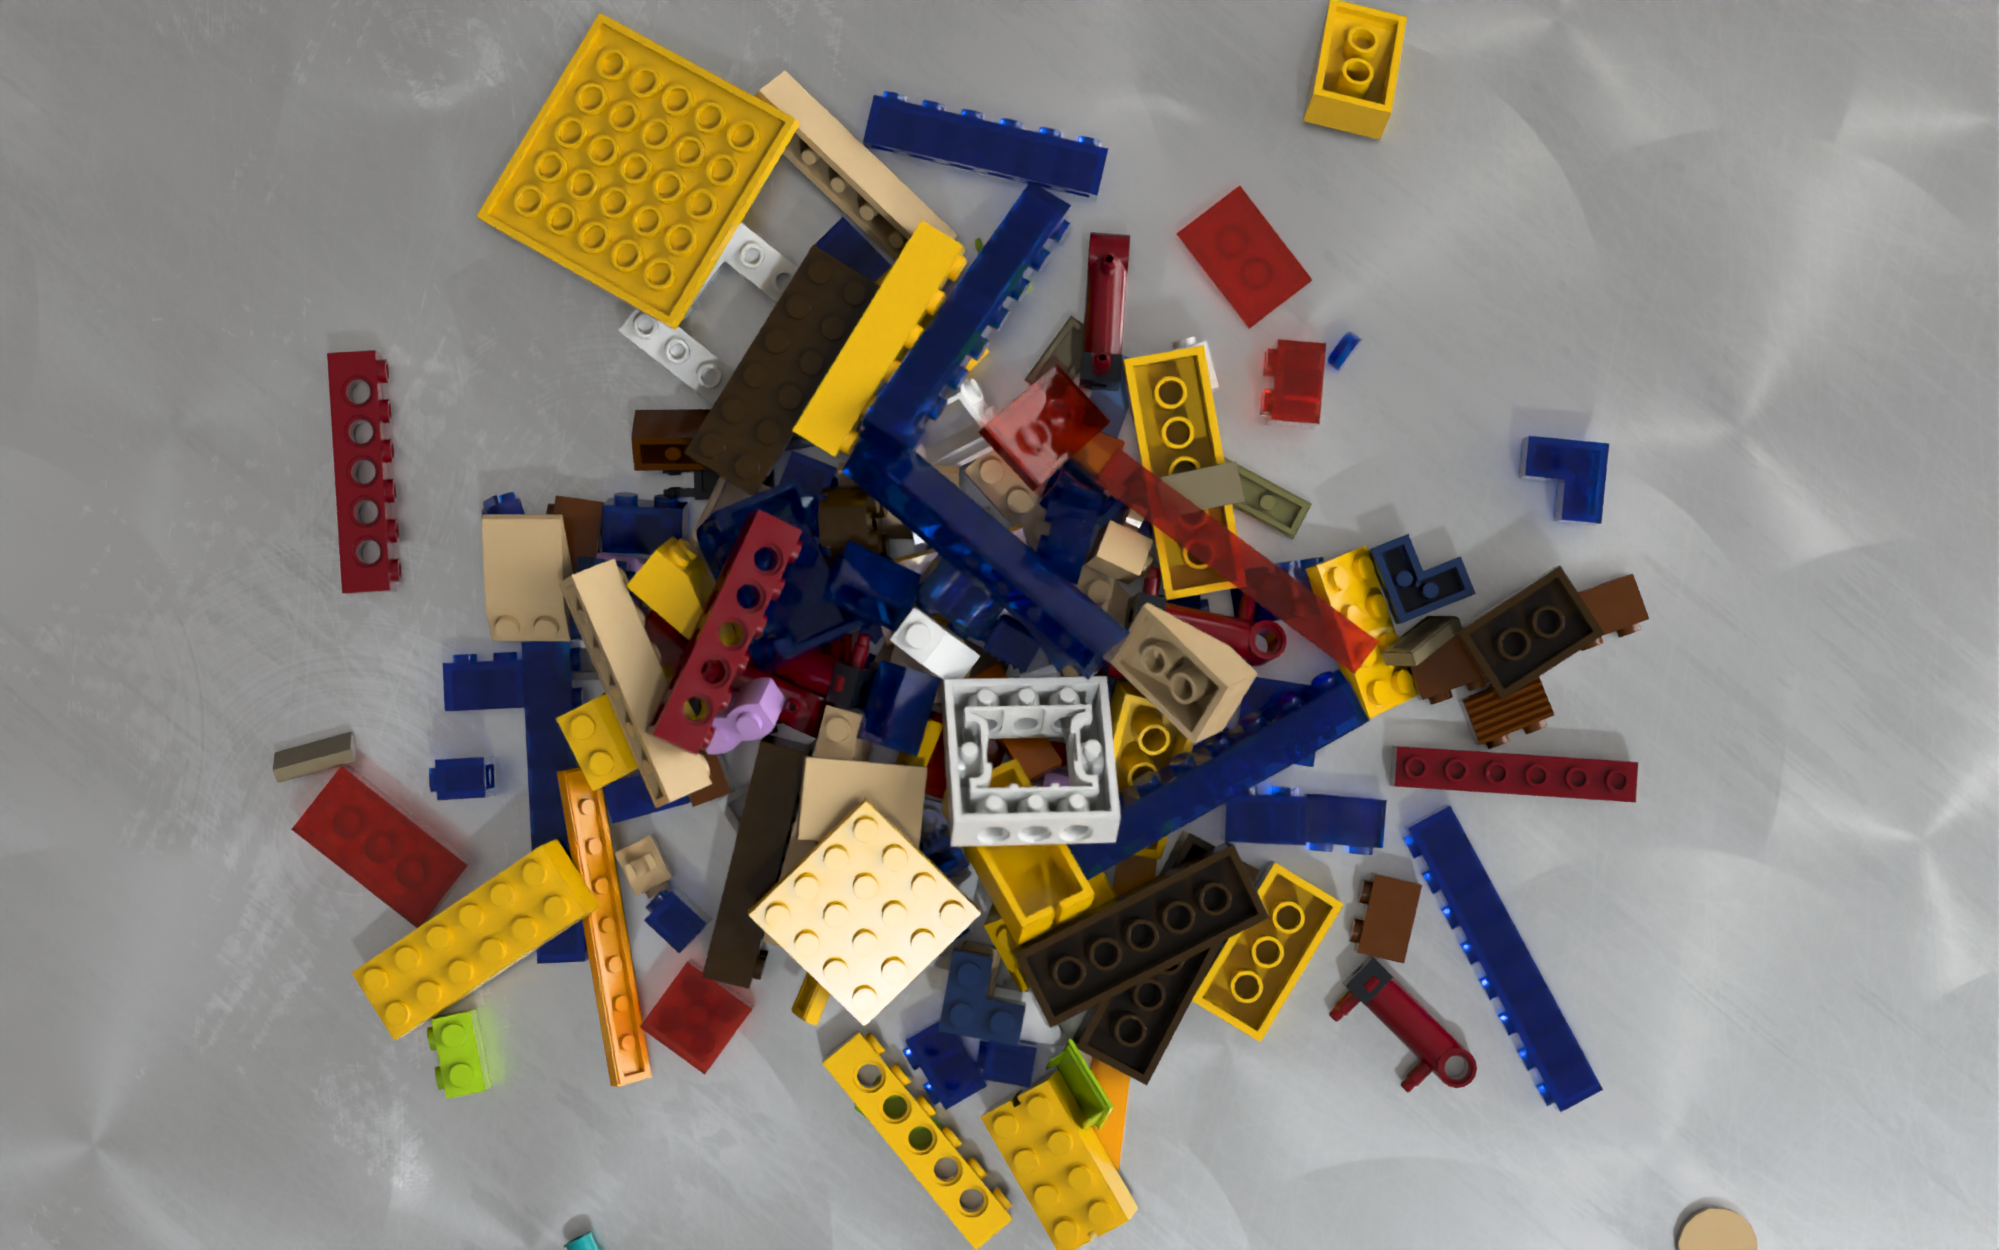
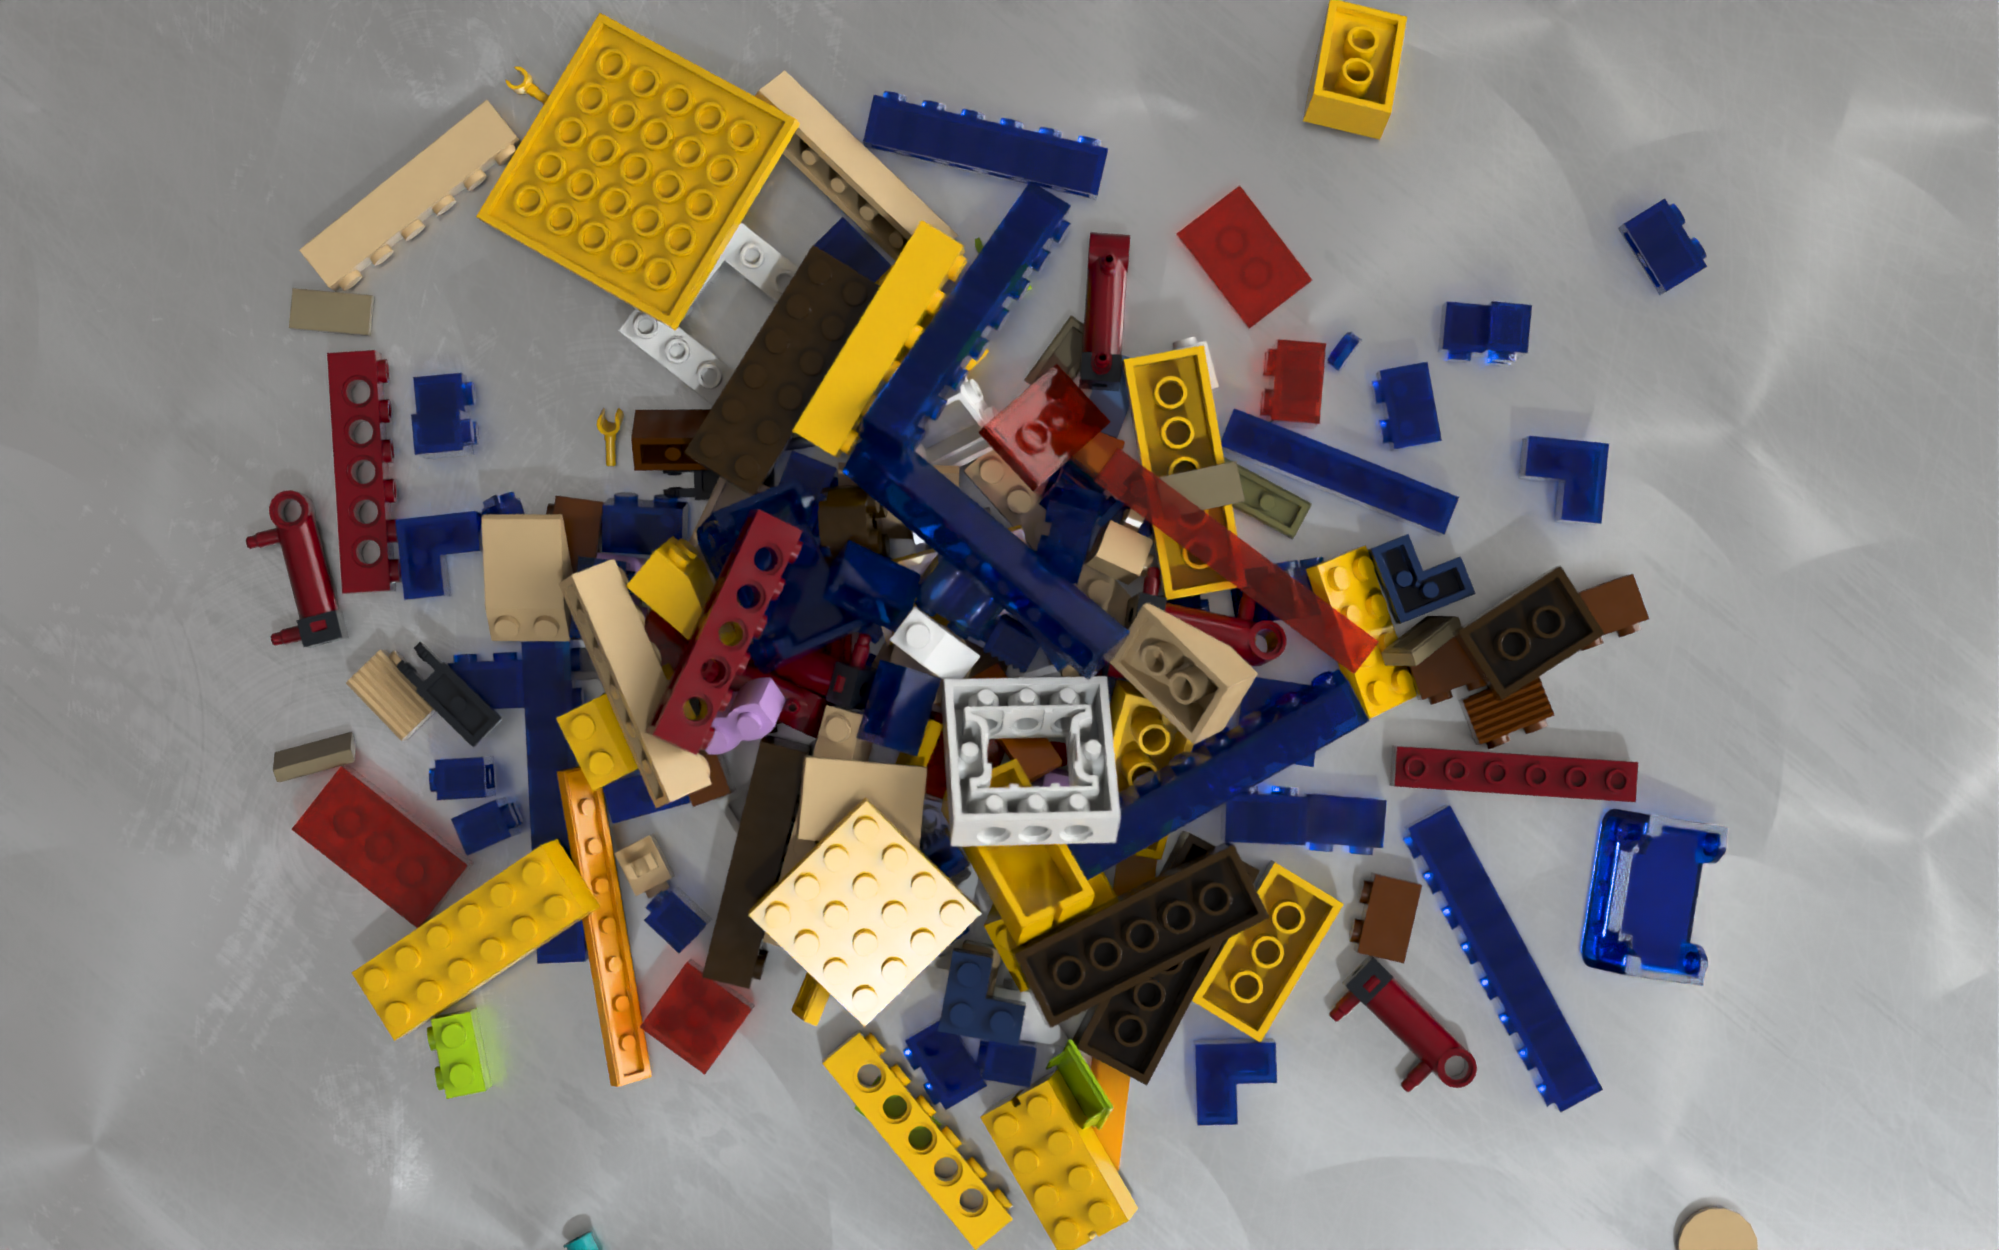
(307, 572): none -> dark red piece
(331, 312): none -> dark tan tile
(391, 694): none -> tan brick
(410, 197): none -> tan brick
(425, 546): none -> clear blue brick
(443, 416): none -> clear blue brick
(452, 697): none -> black hinge
(487, 825): none -> clear blue brick
(527, 86): none -> yellow hand
(609, 430): none -> yellow hand
(1223, 1065): none -> clear blue brick
(1338, 472): none -> clear blue brick
(1406, 406): none -> clear blue brick
(1485, 331): none -> clear blue brick
(1648, 896): none -> clear blue windscreen
(1663, 246): none -> clear blue brick

